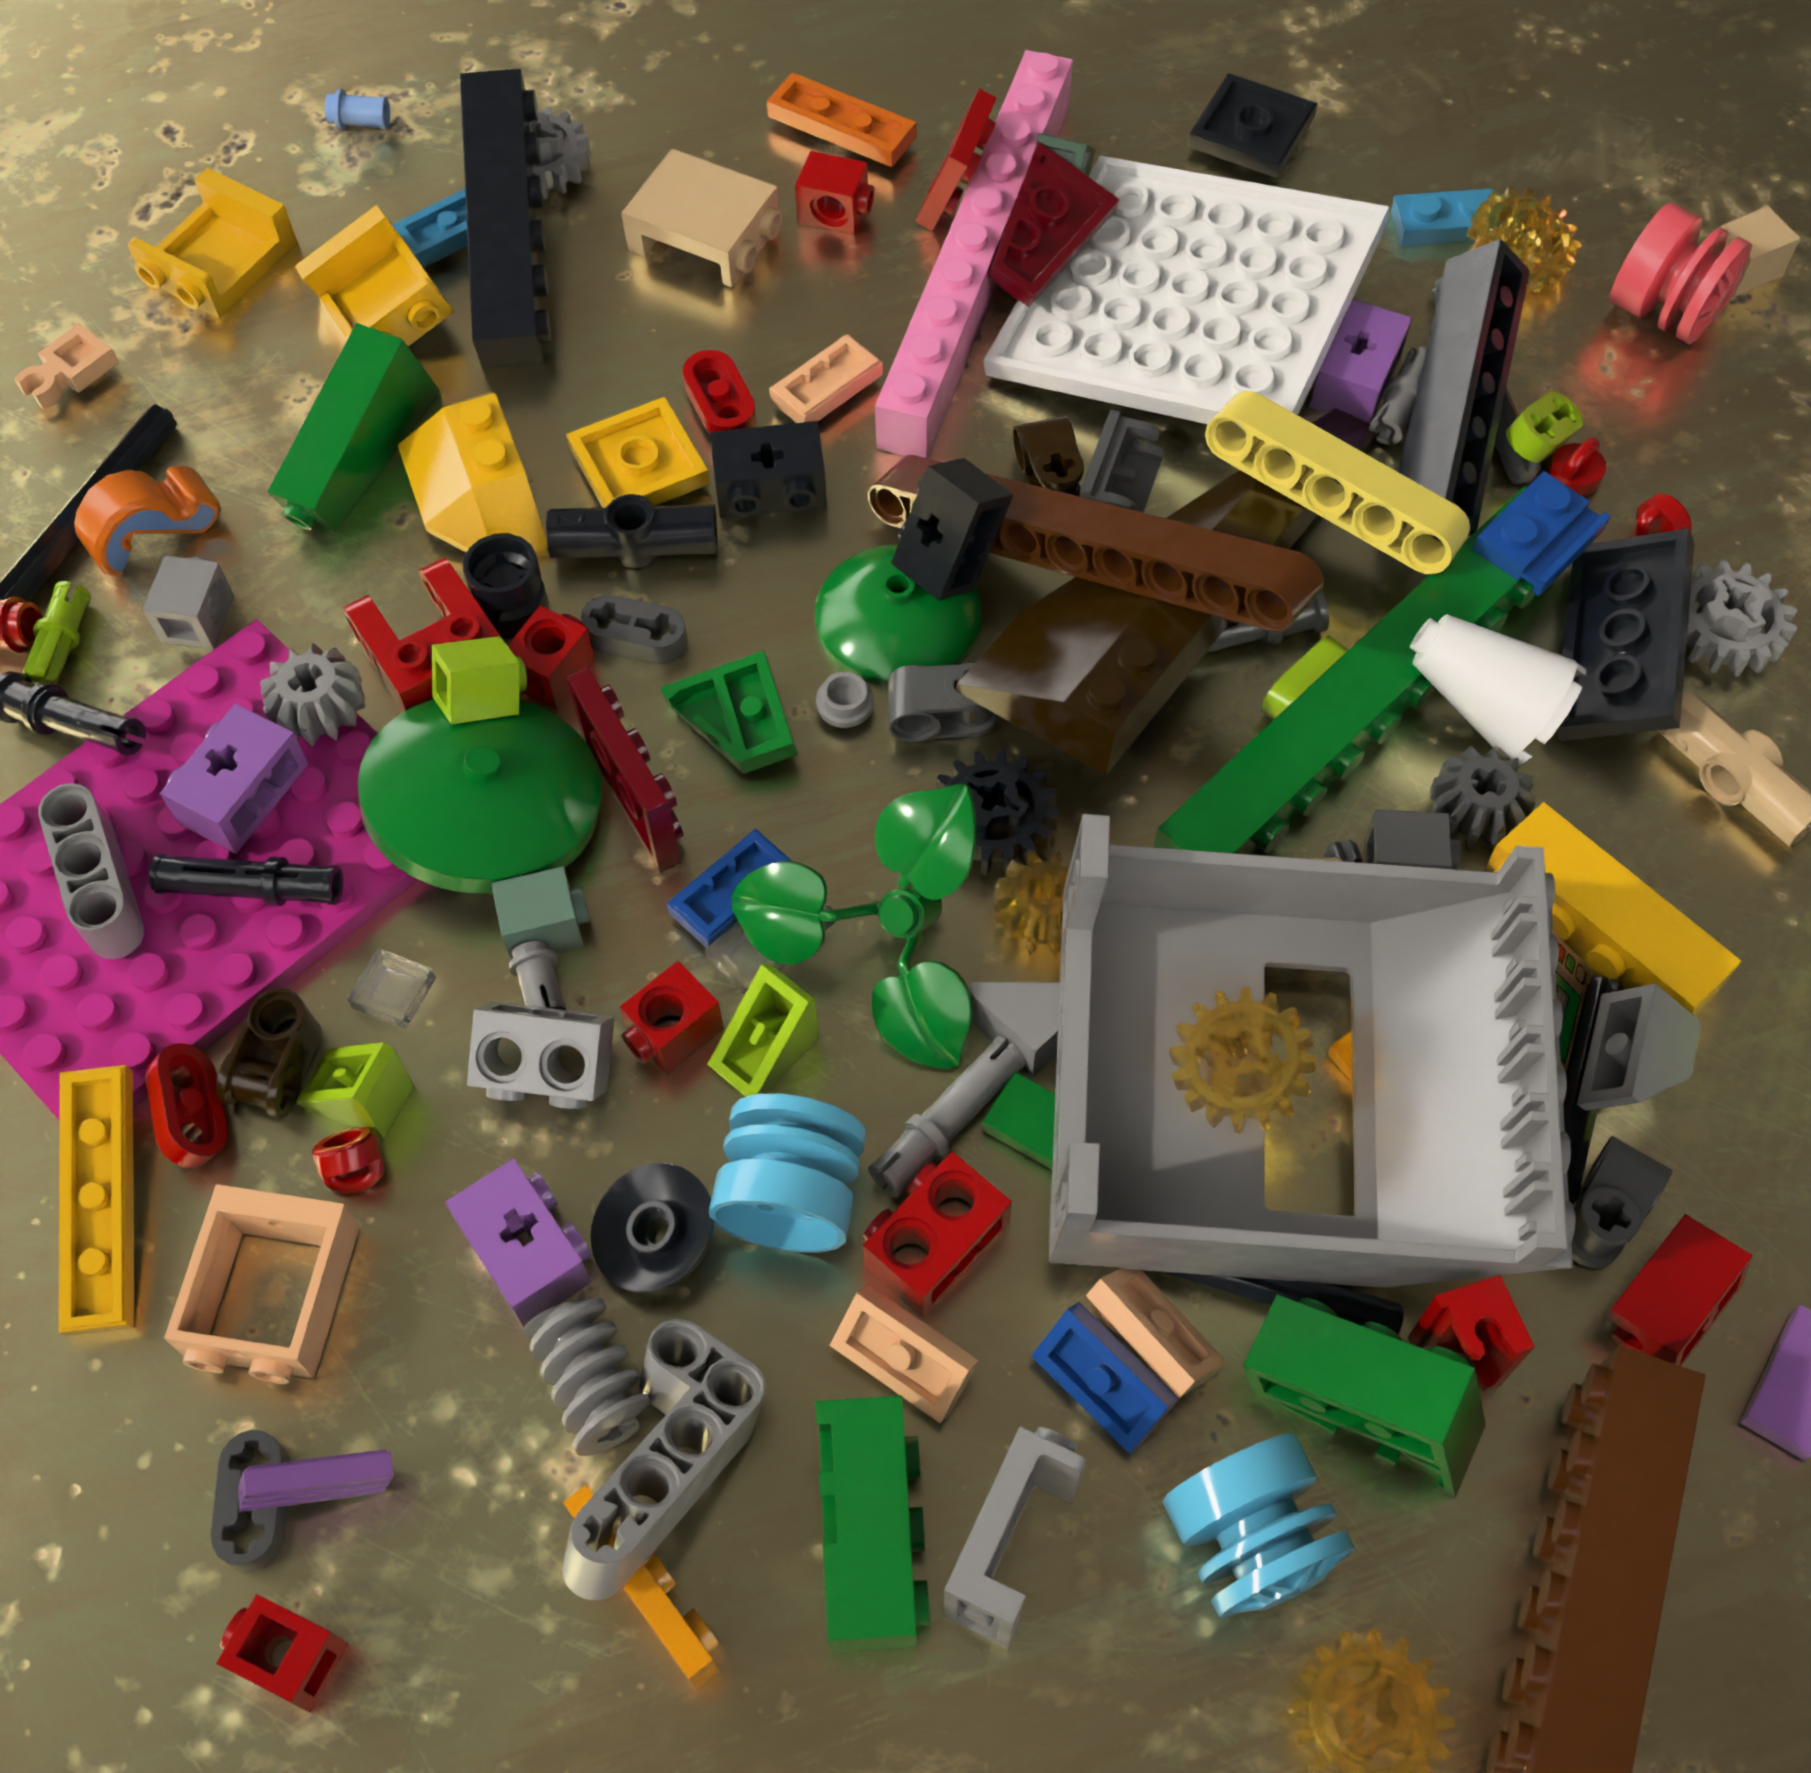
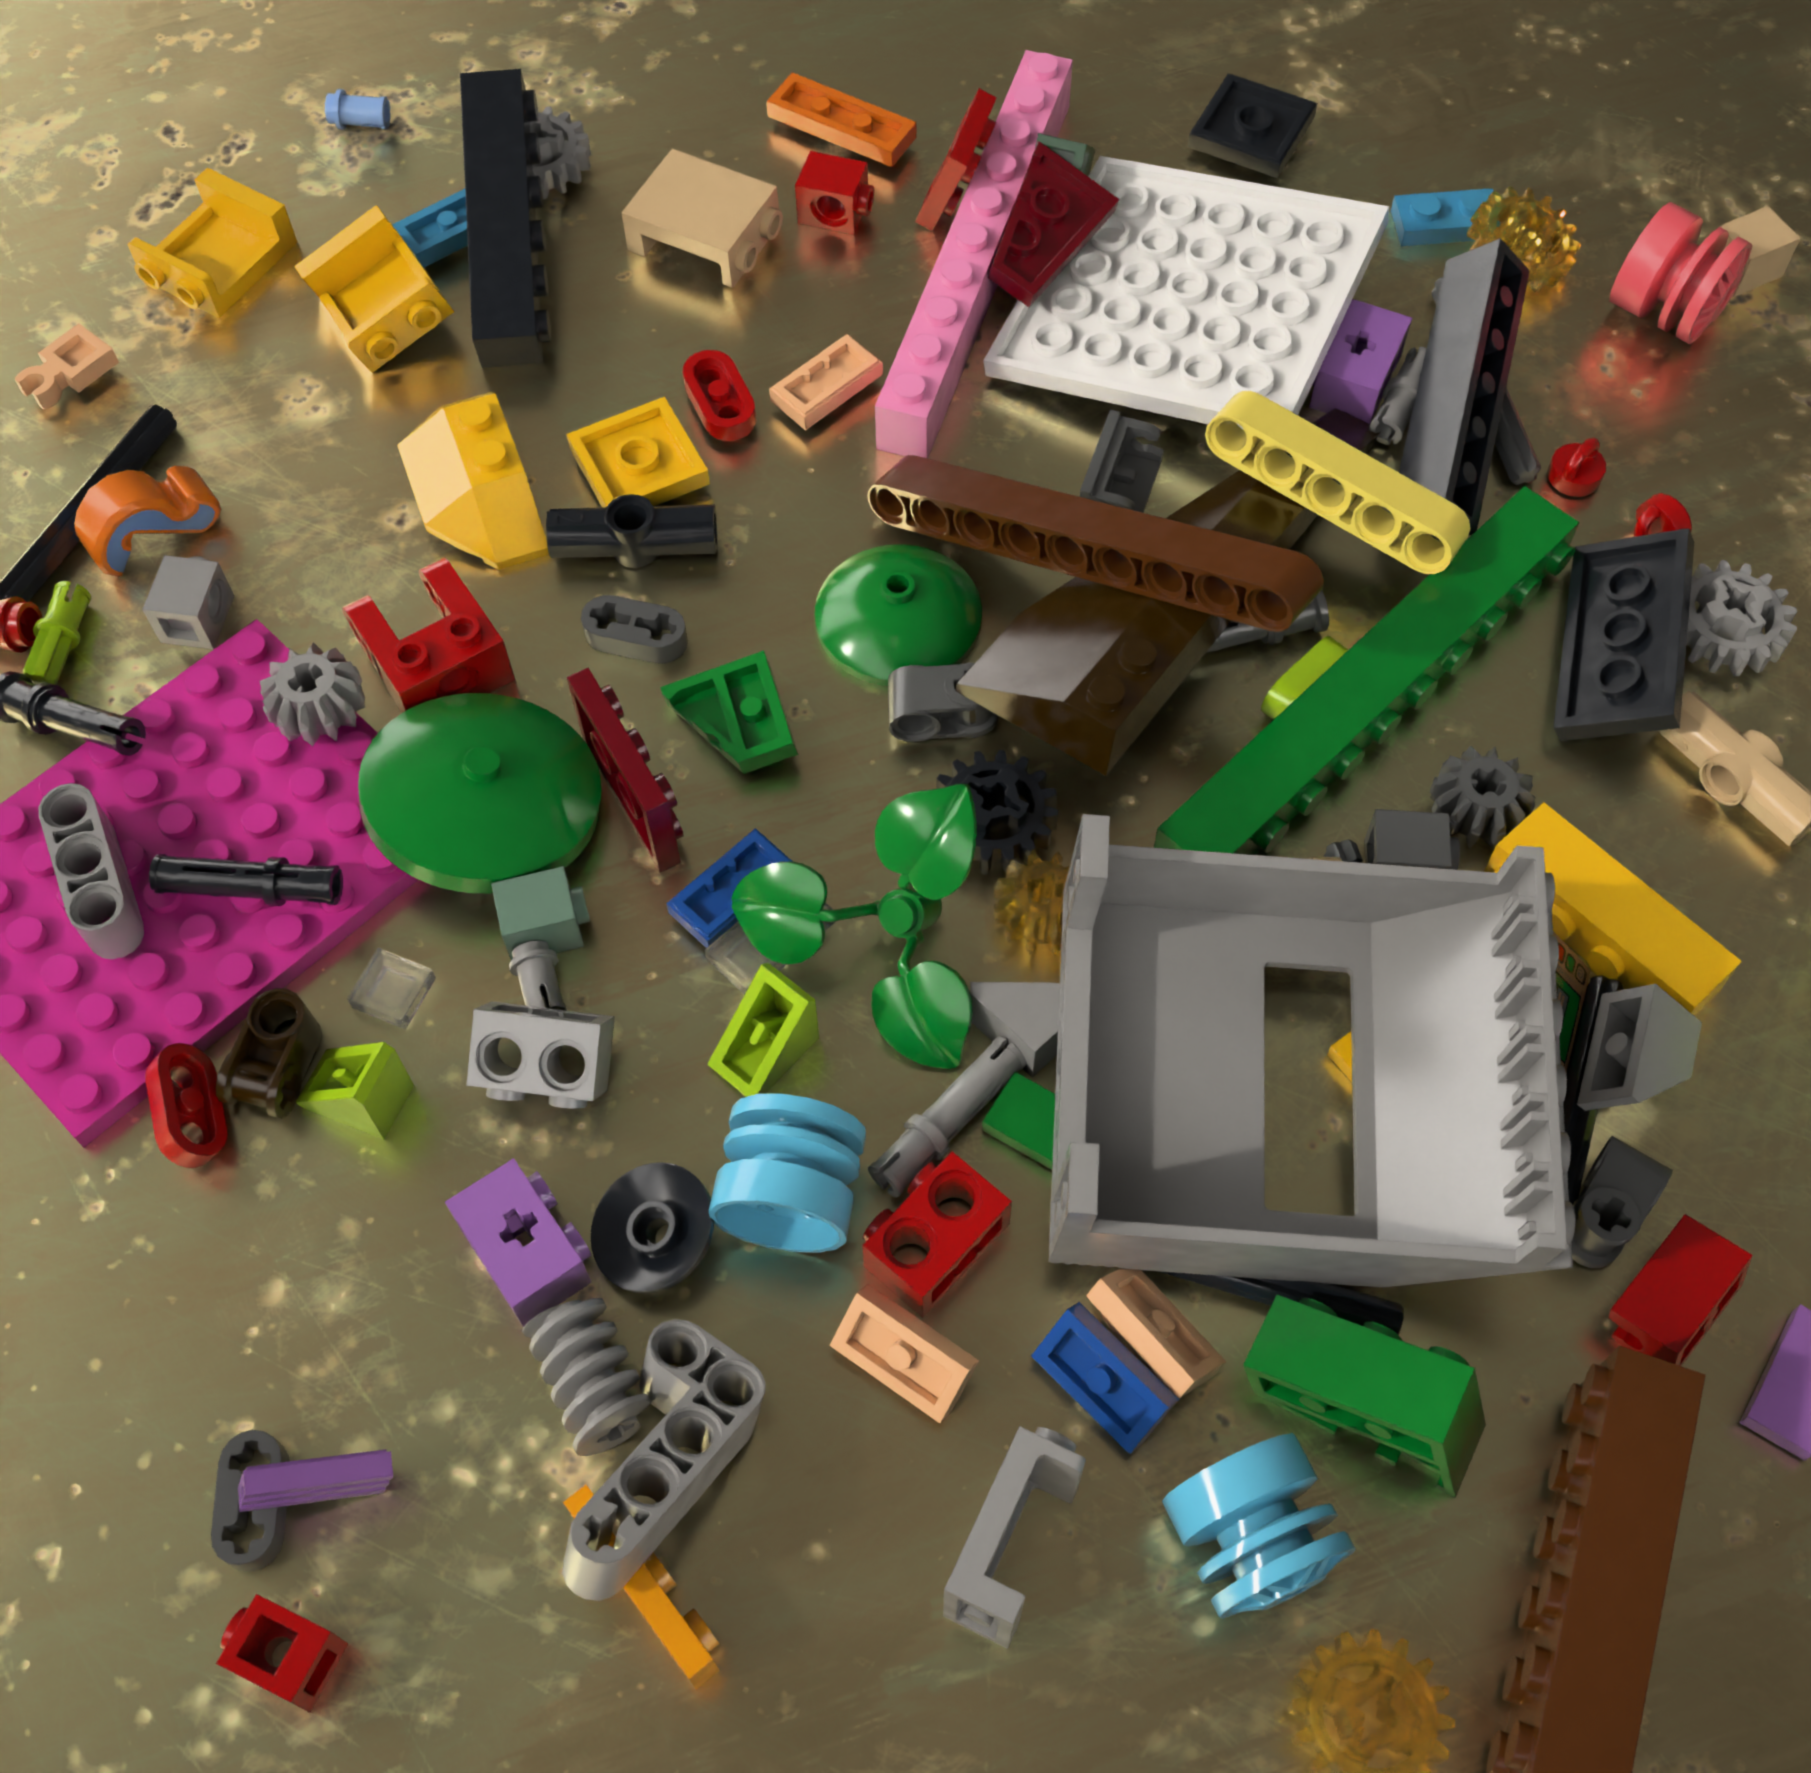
(96, 1200): yellow tile -> none
(234, 778): medium lavender brick -> none
(273, 1216): light nougat window -> none
(346, 1153): red tile -> none
(352, 429): green slope -> none
(477, 679): lime brick -> none
(505, 581): black wheel -> none
(548, 672): red brick -> none
(675, 994): red brick -> none
(768, 469): black brick -> none
(844, 700): light grey plate -> none
(870, 1525): green wedge -> none
(951, 528): black brick -> none
(1049, 454): dark brown piece -> none
(1234, 1031): clear yellow gear -> none
(1479, 1326): red hinge -> none
(1498, 682): white cone -> none
(1540, 533): blue plate -> none
(1544, 427): lime beam -> none

